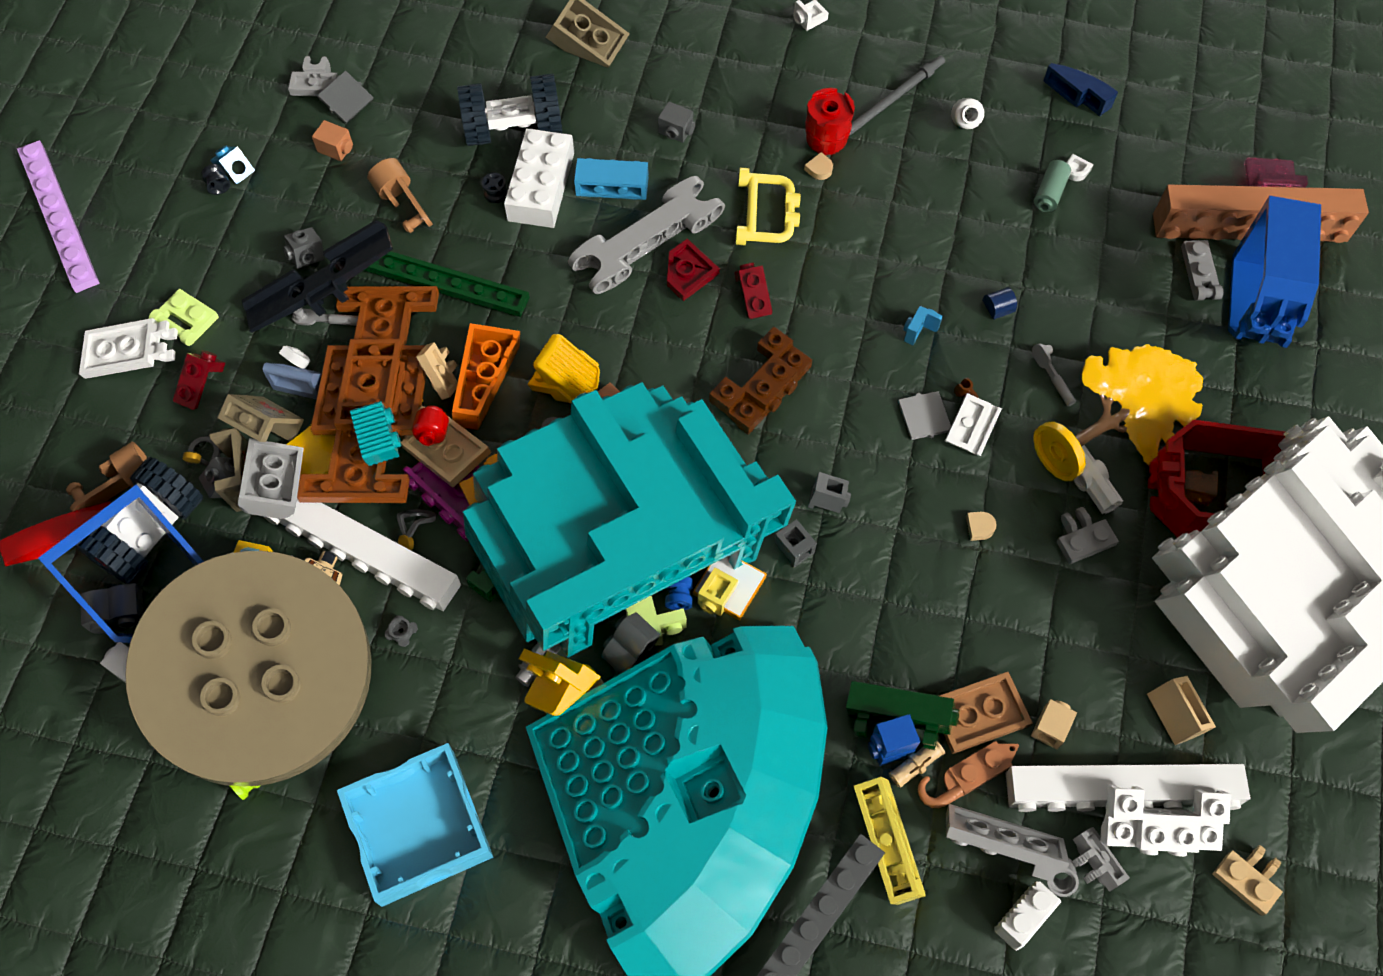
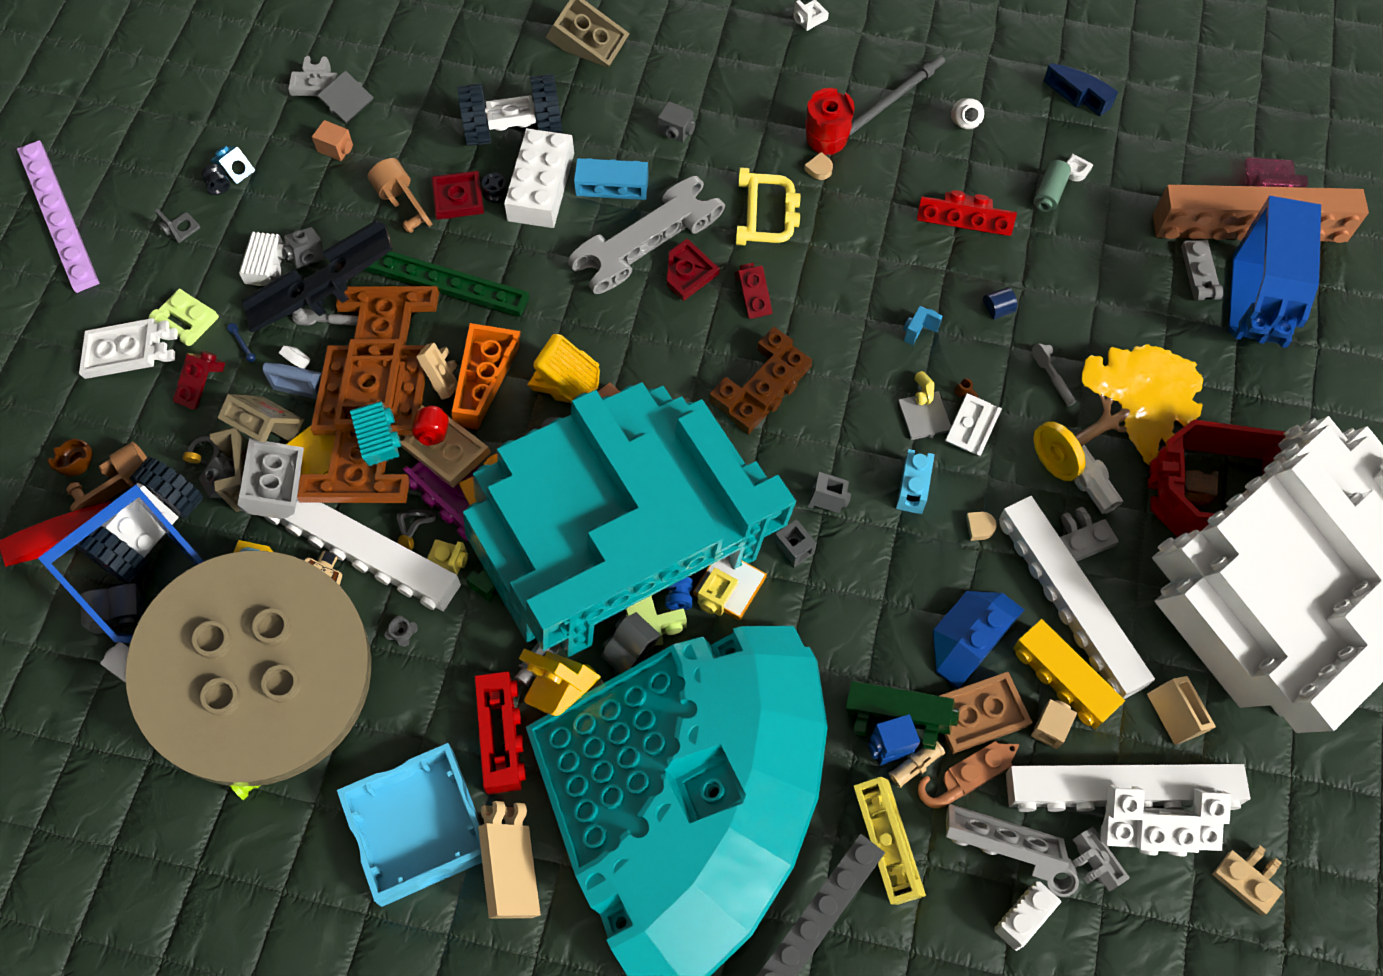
(71, 458): none -> reddish brown hair
(172, 227): none -> dark grey bracket
(233, 329): none -> dark blue hinge
(262, 259): none -> white brick
(448, 555): none -> light yellow bracket
(457, 195): none -> dark red plate
(504, 778): none -> red brick
(508, 862): none -> tan tile
(915, 481): none -> medium azure brick
(927, 386): none -> light yellow arm
(967, 212): none -> red bracket
(971, 633): none -> blue wedge
(1068, 674): none -> yellow brick
(1075, 598): none -> white brick

